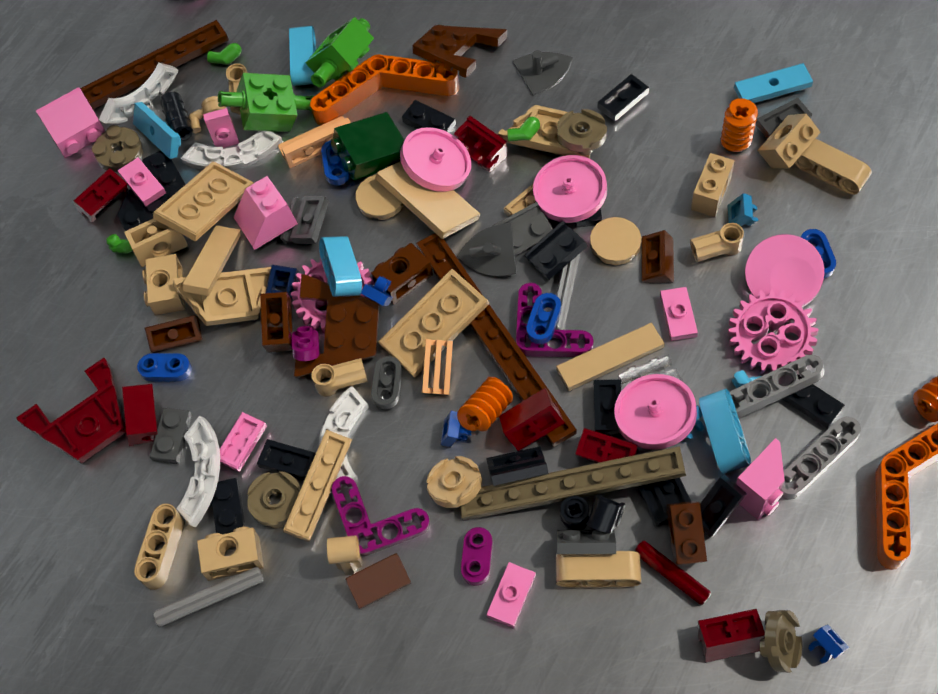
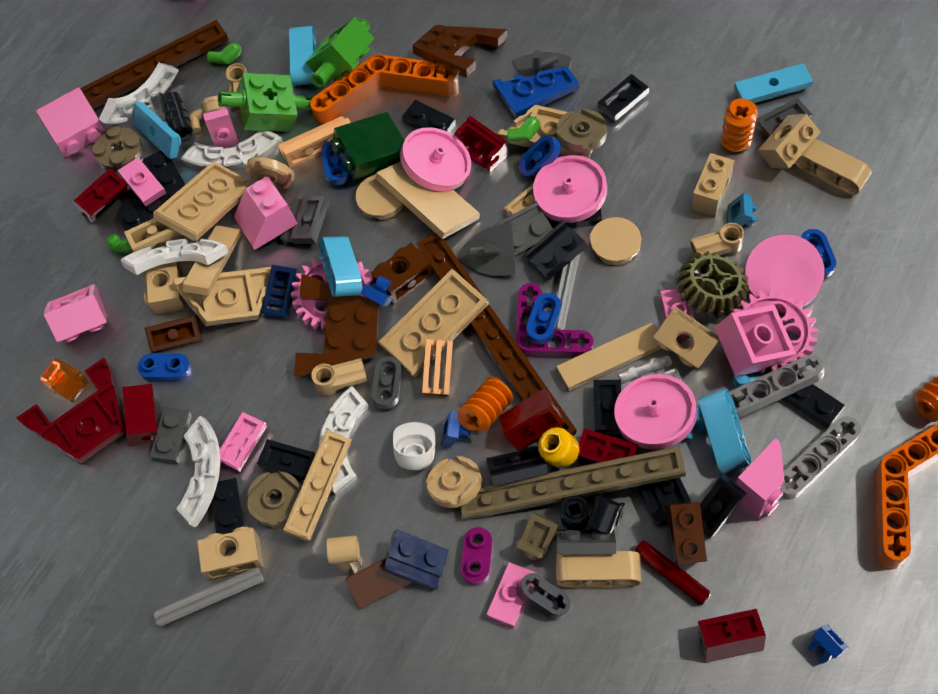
(64, 380): none -> clear orange panel
(75, 314): none -> bright pink slope
(161, 559): tan beam -> none
(176, 250): none -> white tile
(276, 171): none -> tan tile
(276, 321): reddish brown brick -> none
(305, 344): magenta plate -> none
(364, 526): magenta beam -> none
(414, 445): none -> white cap
(415, 559): none -> dark blue plate
(535, 90): none -> blue wing
(537, 536): none -> dark tan bracket
(540, 154): none -> blue plate
(543, 596): none -> black beam
(558, 447): none -> yellow head
(657, 258): reddish brown slope -> none
(680, 323): none -> tan brick
(708, 289): none -> olive gear
(754, 339): none -> bright pink slope
(780, 641): dark tan plate -> none

